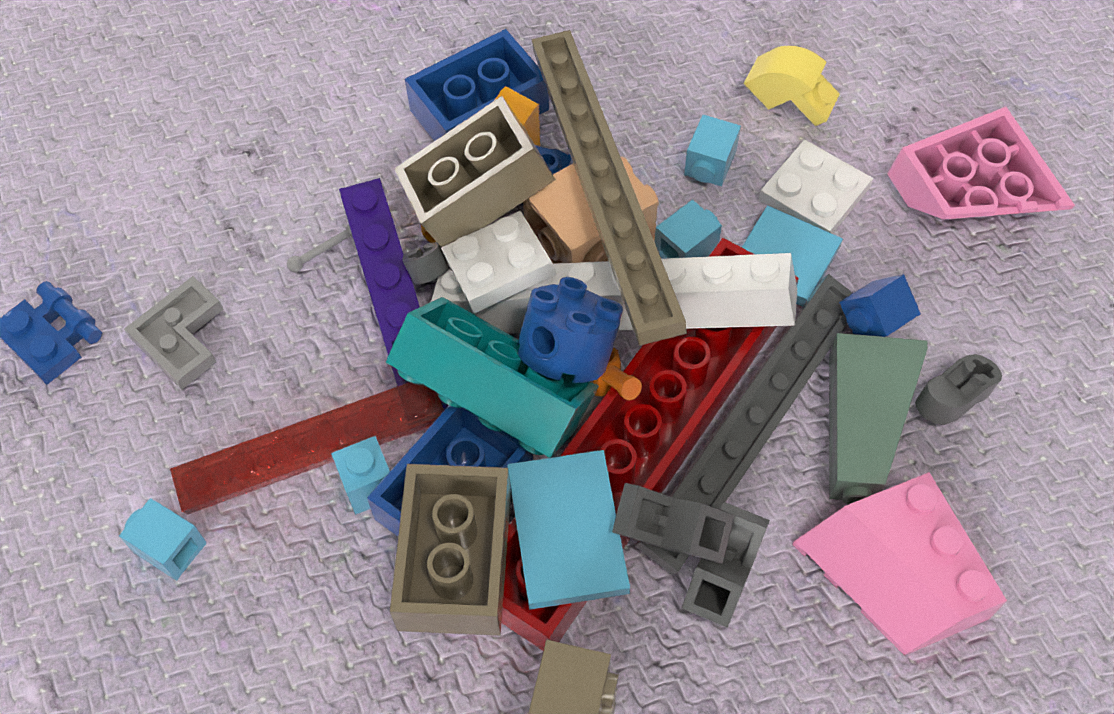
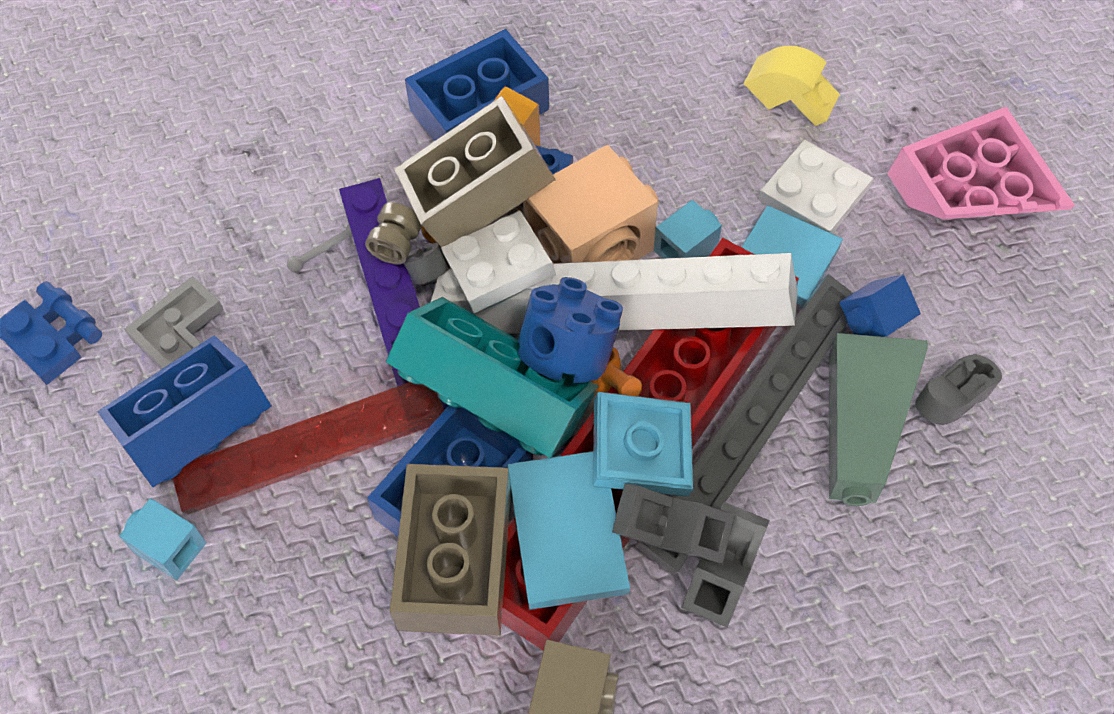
(185, 410): none -> blue brick
(361, 471): medium azure brick -> none
(393, 235): none -> dark tan wheel
(609, 193): dark tan plate -> none
(642, 444): none -> medium azure tile
(712, 150): medium azure brick -> none
(906, 564): bright pink wedge -> none

